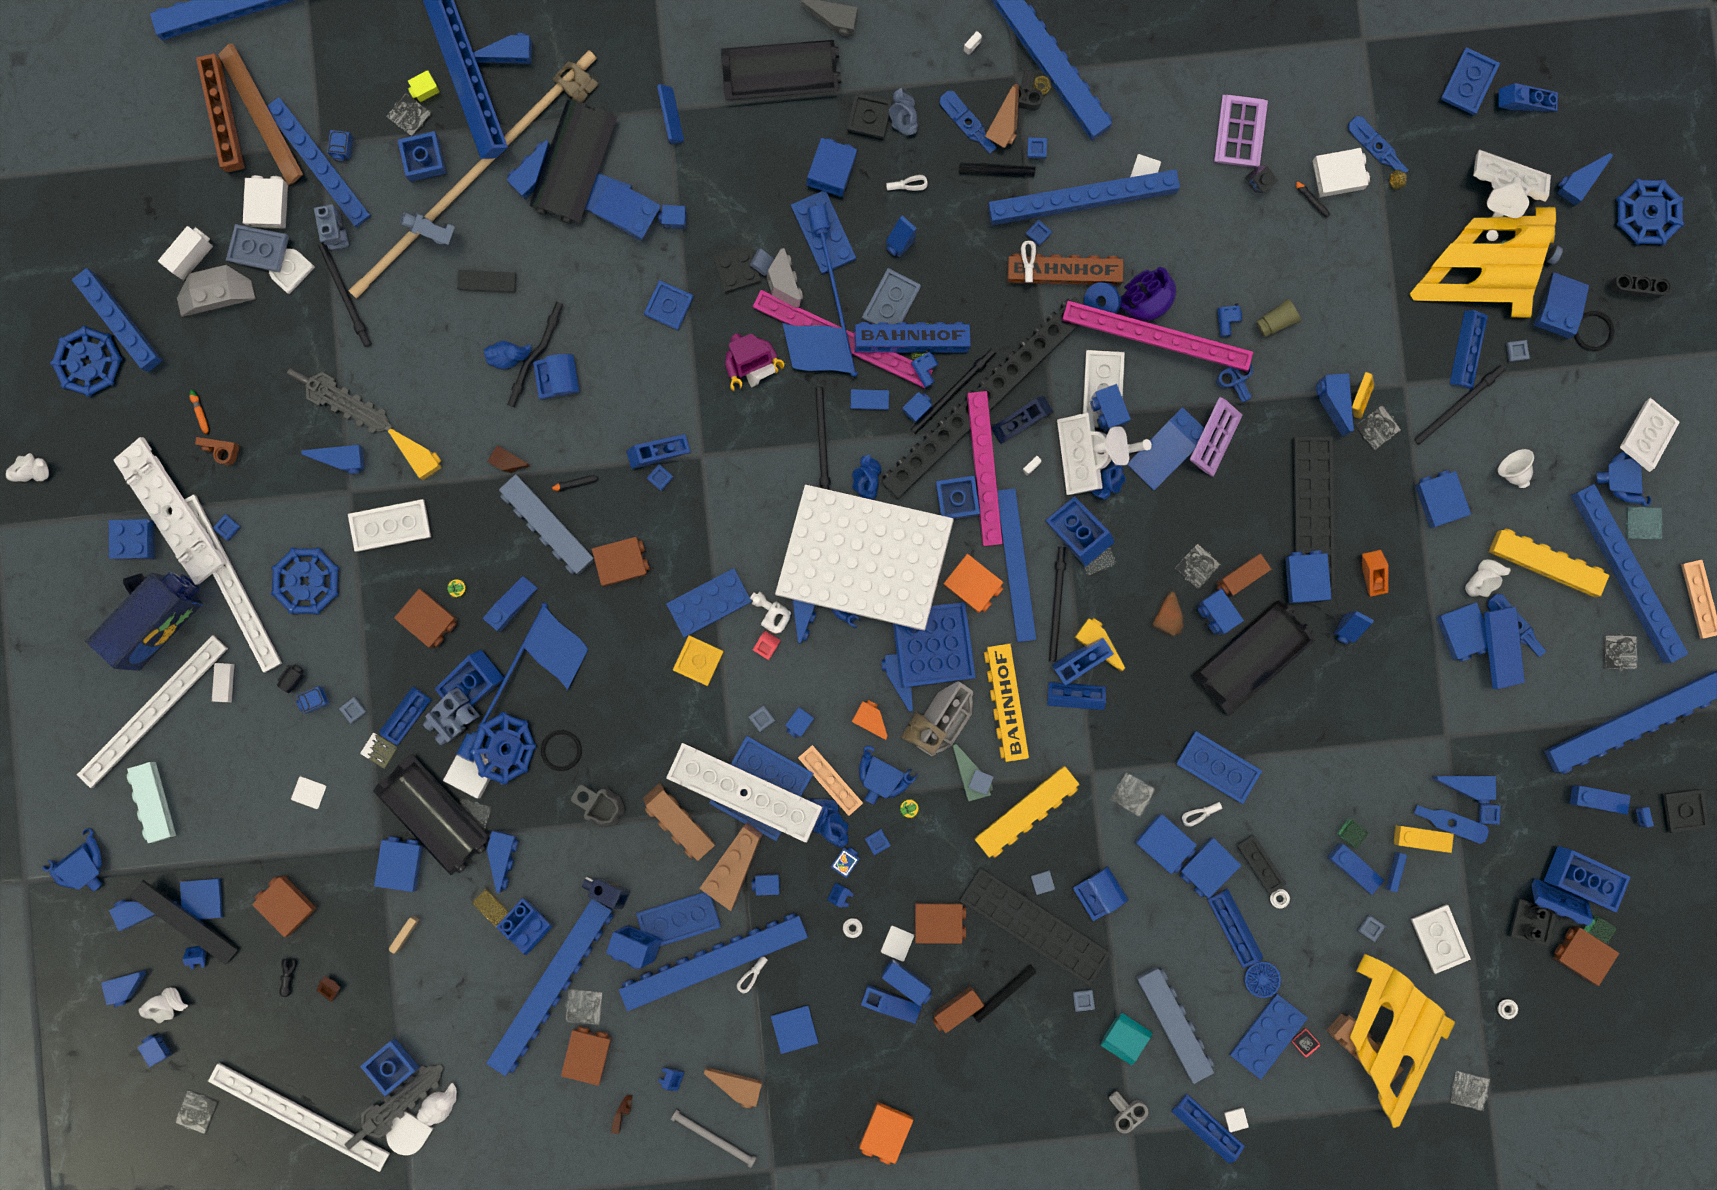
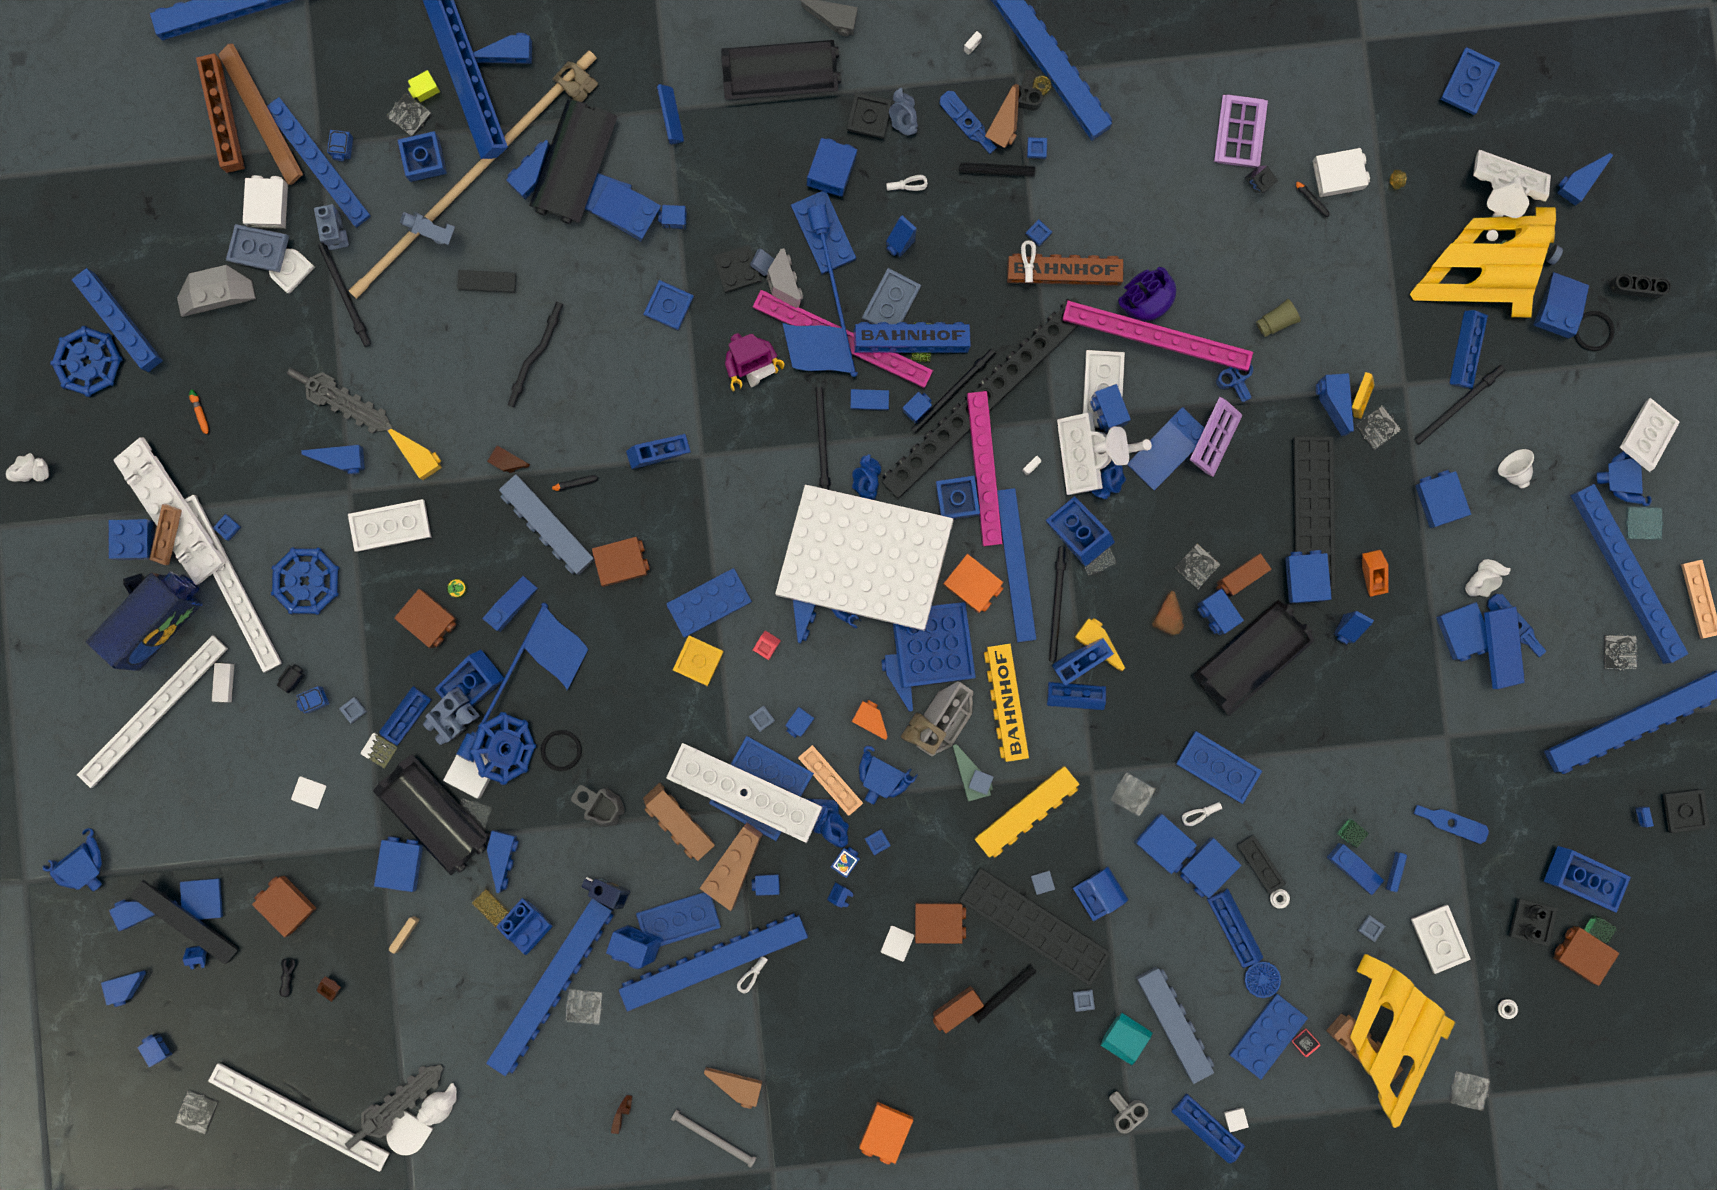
(151, 802): light aqua brick -> none
(161, 1007): white hair -> none
(165, 534): none -> medium nougat tile
(186, 252): white brick -> none
(219, 448): dark orange plate -> none
(389, 1067): blue brick -> none
(505, 354): blue hair -> none
(556, 376): blue brick -> none
(586, 1055): dark orange brick -> none
(660, 477): blue tile -> none
(672, 1079): blue tile -> none
(774, 609): white piece -> none
(794, 1029): blue tile -> none
(857, 932): white plate -> none
(890, 1004): blue slope -> none
(907, 982): blue brick -> none
(909, 808): tile -> none
(922, 367): blue piece -> none
(1022, 419): dark blue slope -> none
(1083, 197): blue brick -> none
(1104, 289): blue tile -> none
(1145, 165): white sticker -> none
(1228, 315): blue piece -> none
(1369, 138): blue piece -> none
(1423, 839): yellow slope -> none
(1474, 787): blue slope -> none
(1489, 814): blue tile -> none
(1517, 350): sand blue tile -> none
(1527, 98): blue slope -> none
(1549, 563): yellow brick -> none
(1561, 902): blue plate -> none
(1599, 799): blue slope -> none
(1642, 219): blue plate -> none

